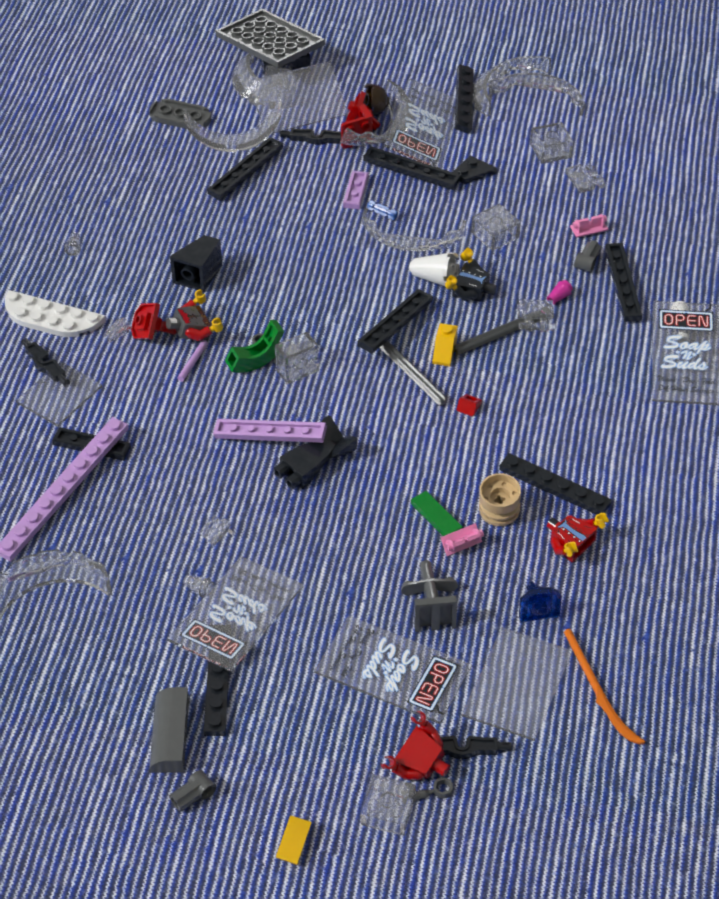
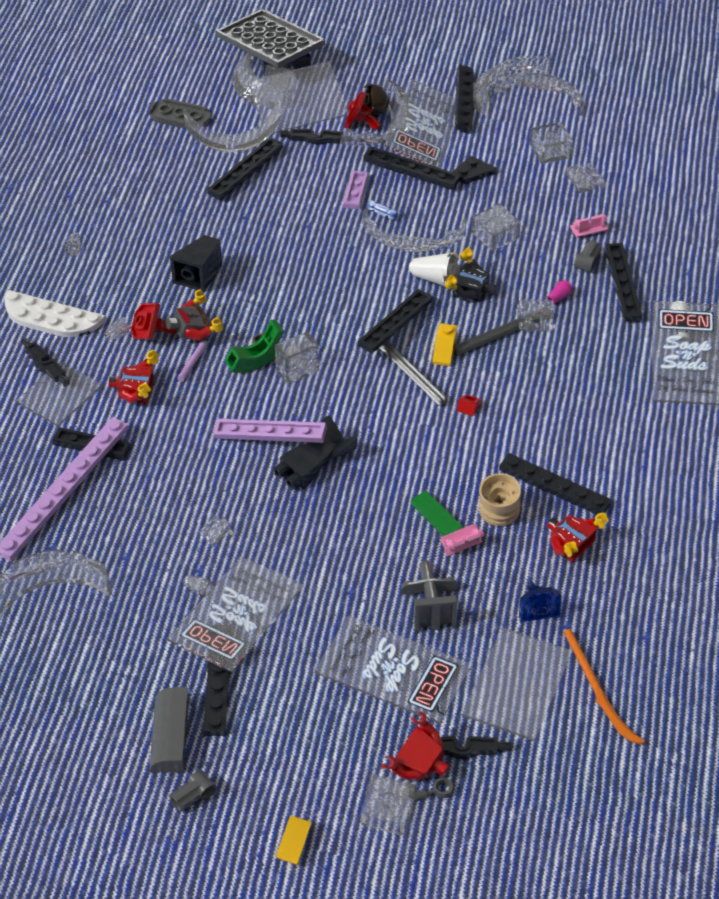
(136, 381): none -> red torso
(359, 125): red bracket -> none

